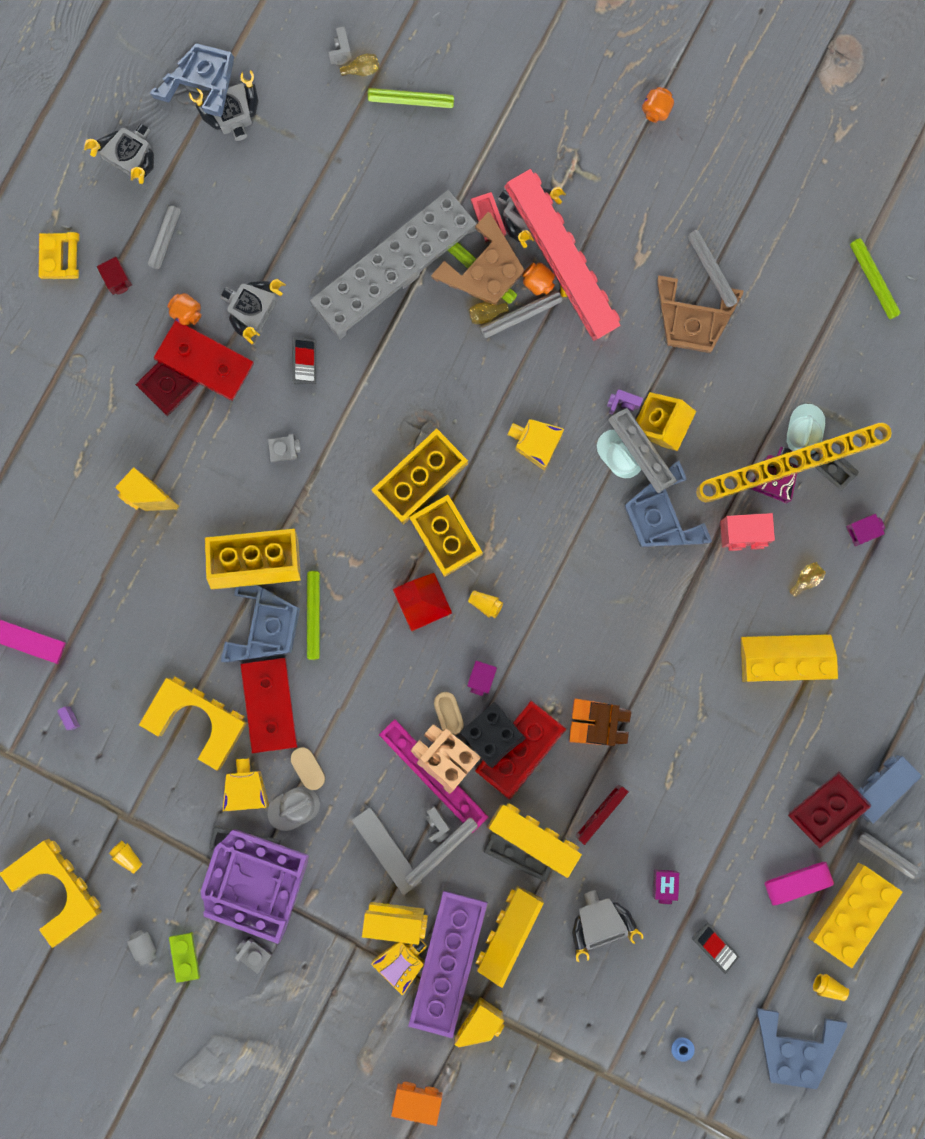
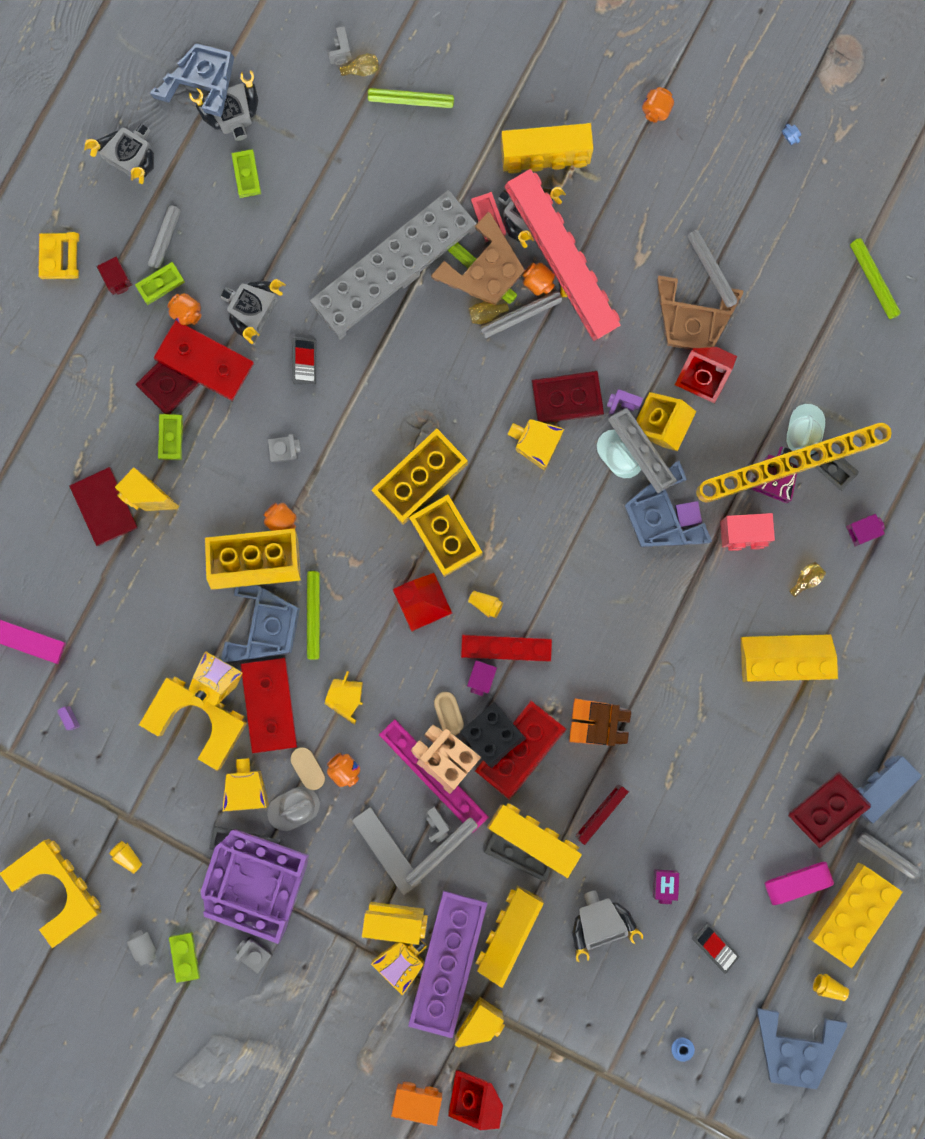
(102, 508): none -> dark red tile
(159, 283): none -> lime plate
(170, 437): none -> lime plate
(213, 681): none -> yellow torso
(246, 173): none -> lime plate
(279, 517): none -> orange head
(343, 770): none -> orange head
(344, 697): none -> yellow piece
(475, 1102): none -> red slope
(506, 648): none -> red plate
(546, 147): none -> yellow brick
(568, 397): none -> dark red tile
(688, 514): none -> medium lavender tile
(706, 372): none -> red slope
(791, 134): none -> medium blue plate

